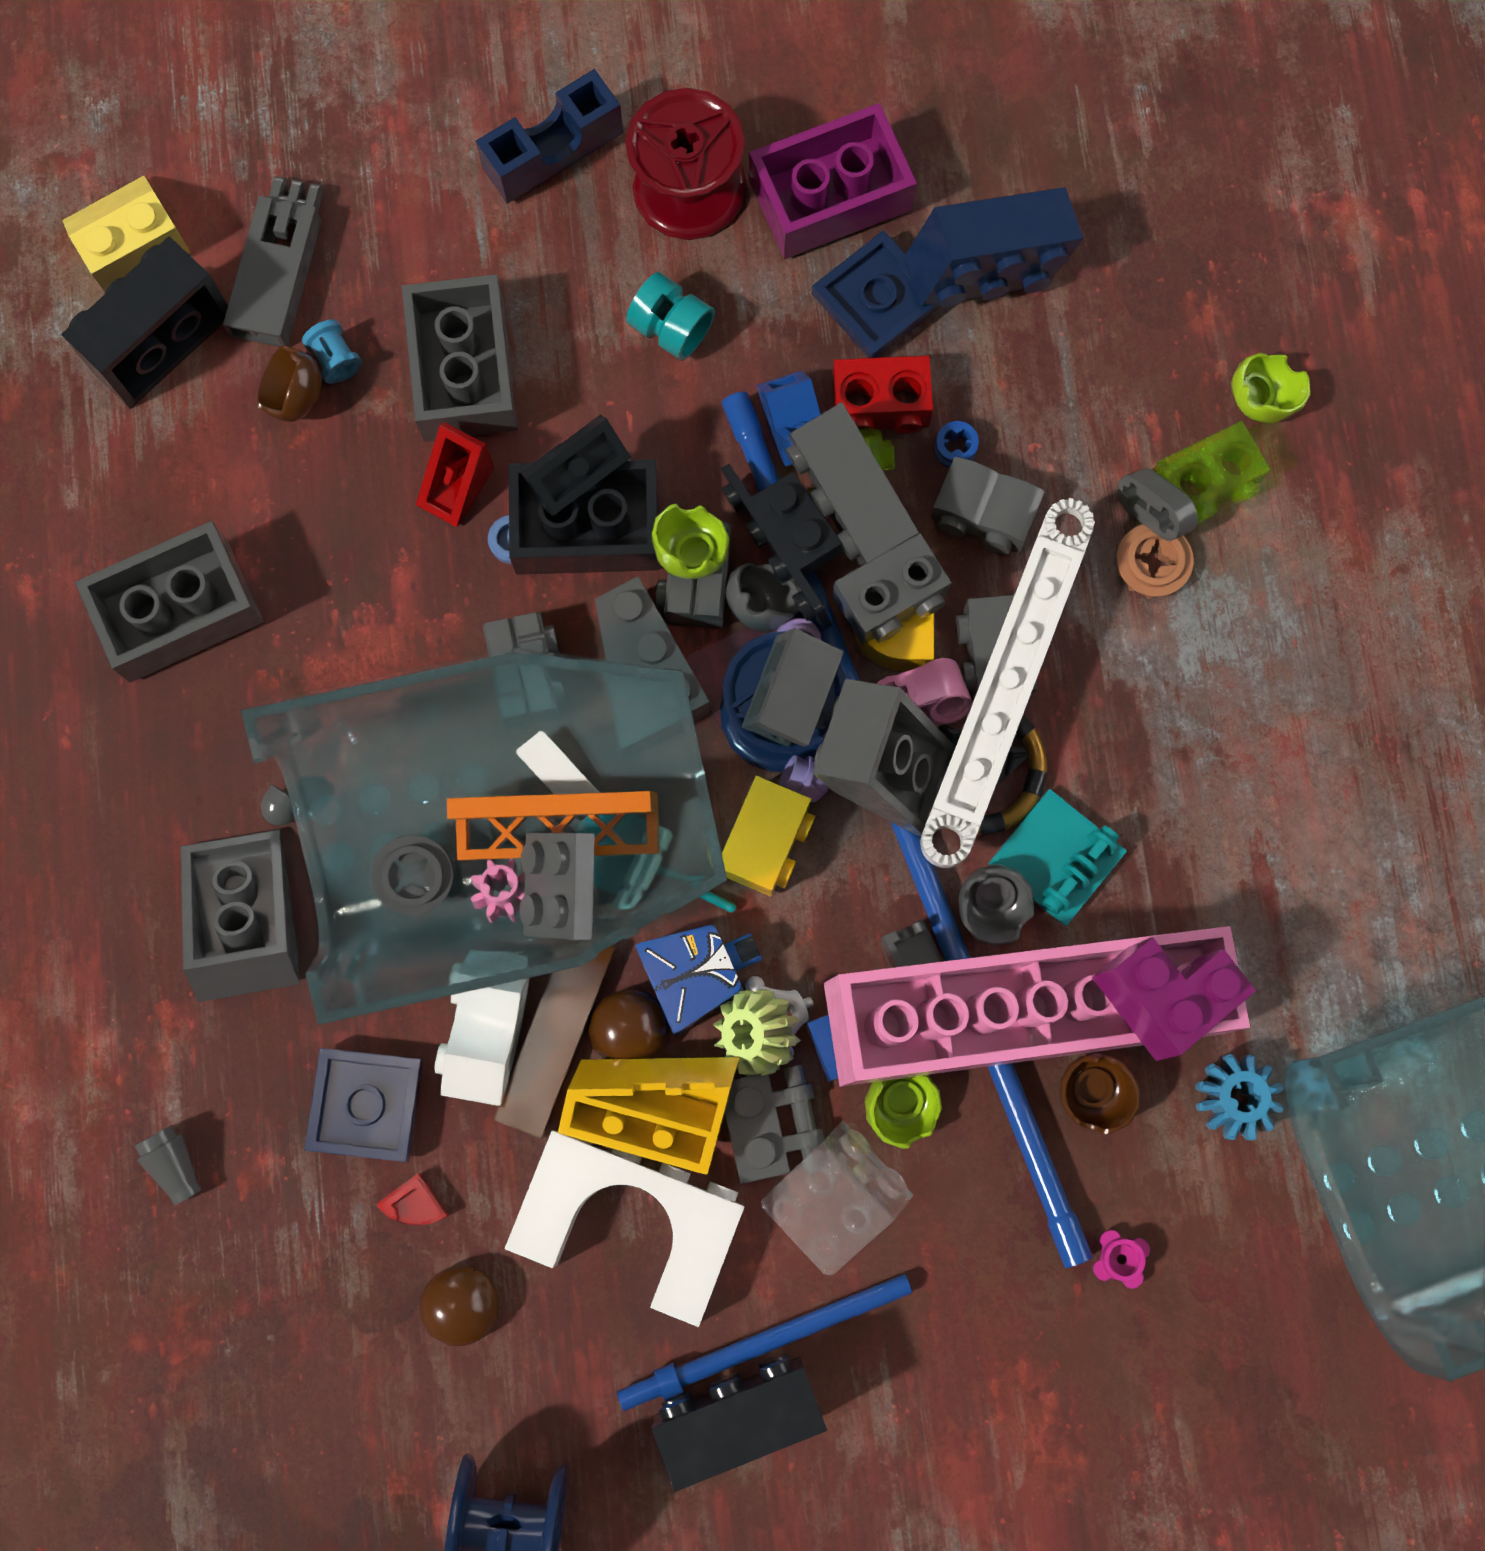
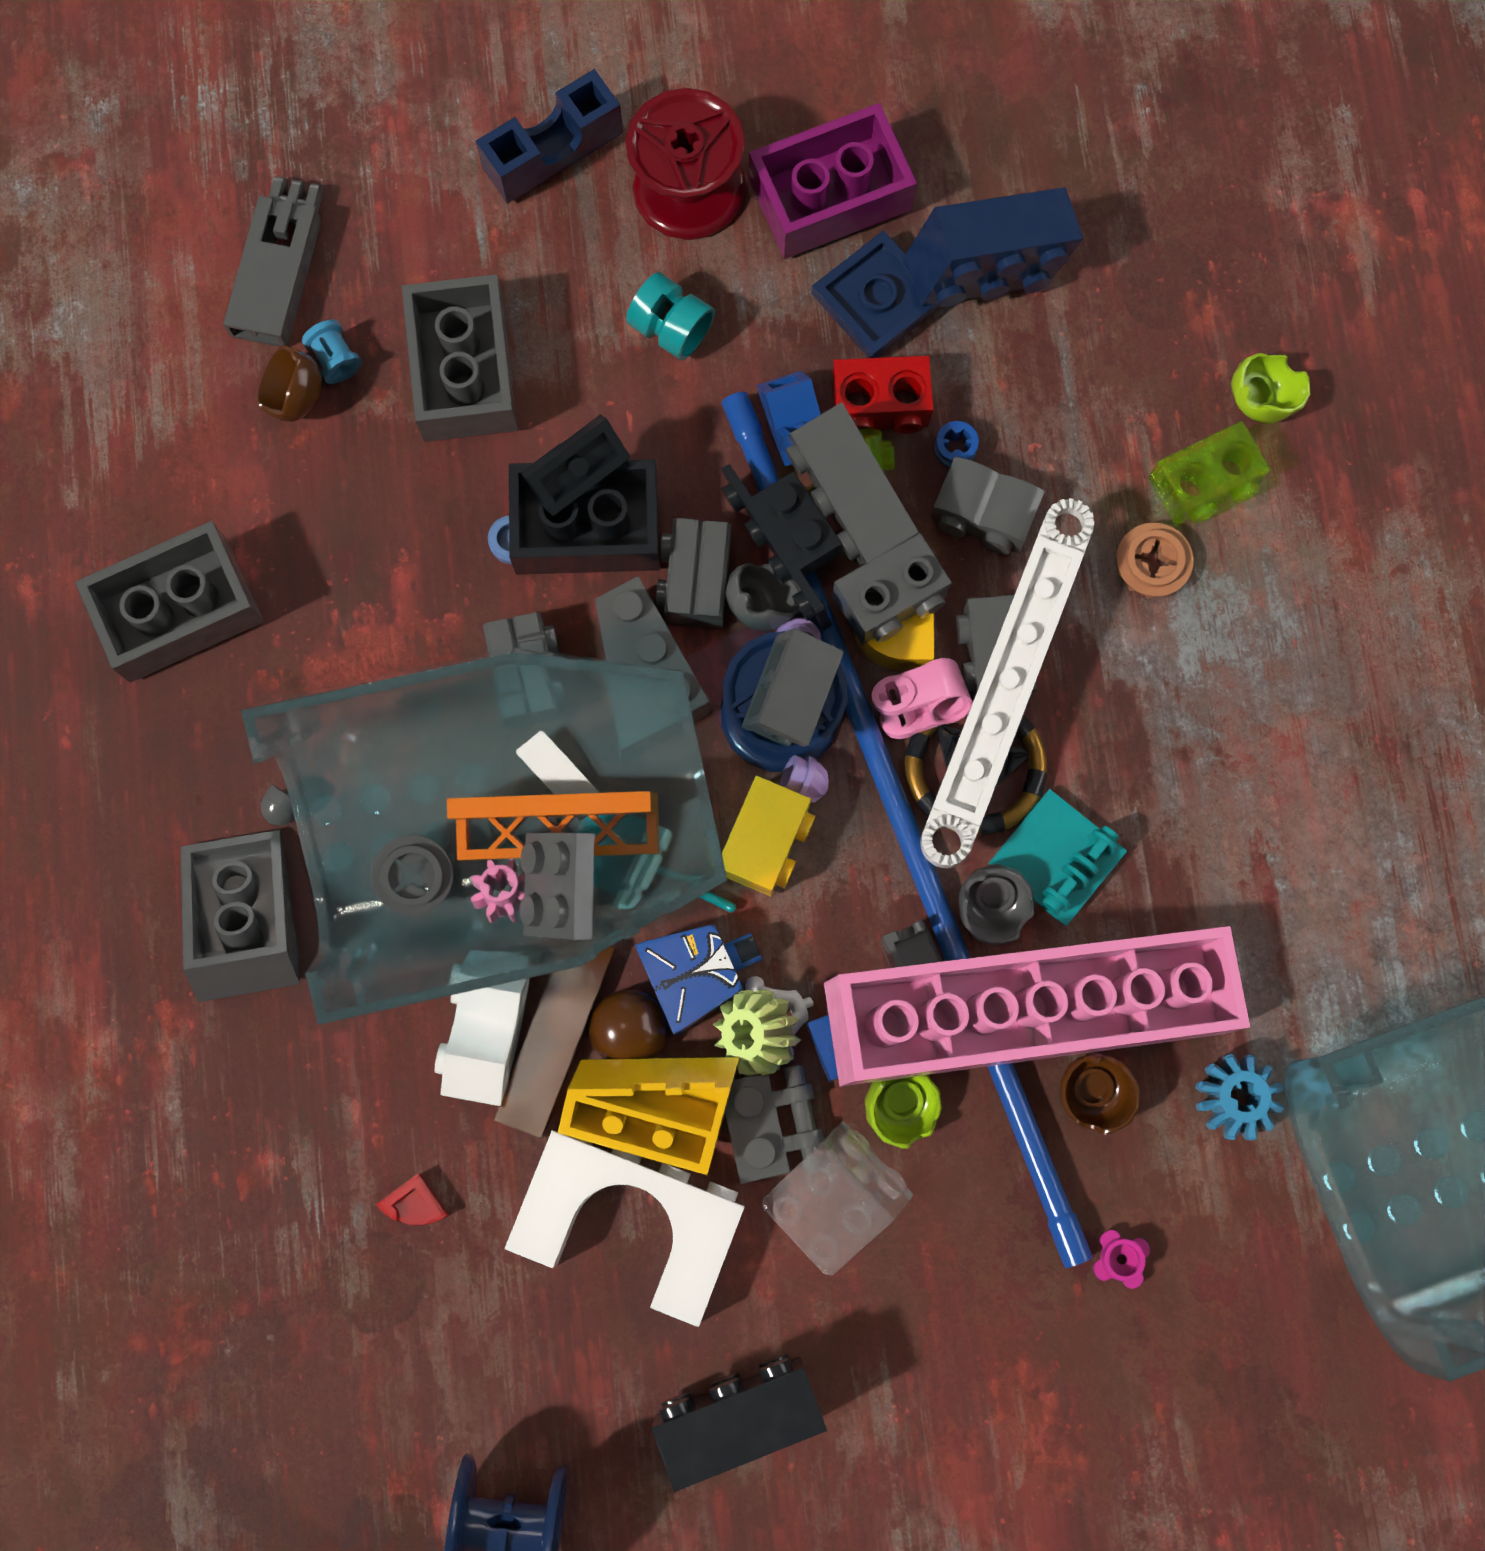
(120, 230): light yellow slope -> none
(148, 322): black brick -> none
(169, 1164): dark grey cone -> none
(364, 1105): plate -> none
(454, 474): red slope -> none
(459, 1306): reddish brown hair -> none
(670, 1379): blue bar -> none
(689, 542): lime hair -> none
(883, 754): dark grey slope -> none
(1157, 504): dark grey beam -> none
(1169, 1006): magenta brick -> none

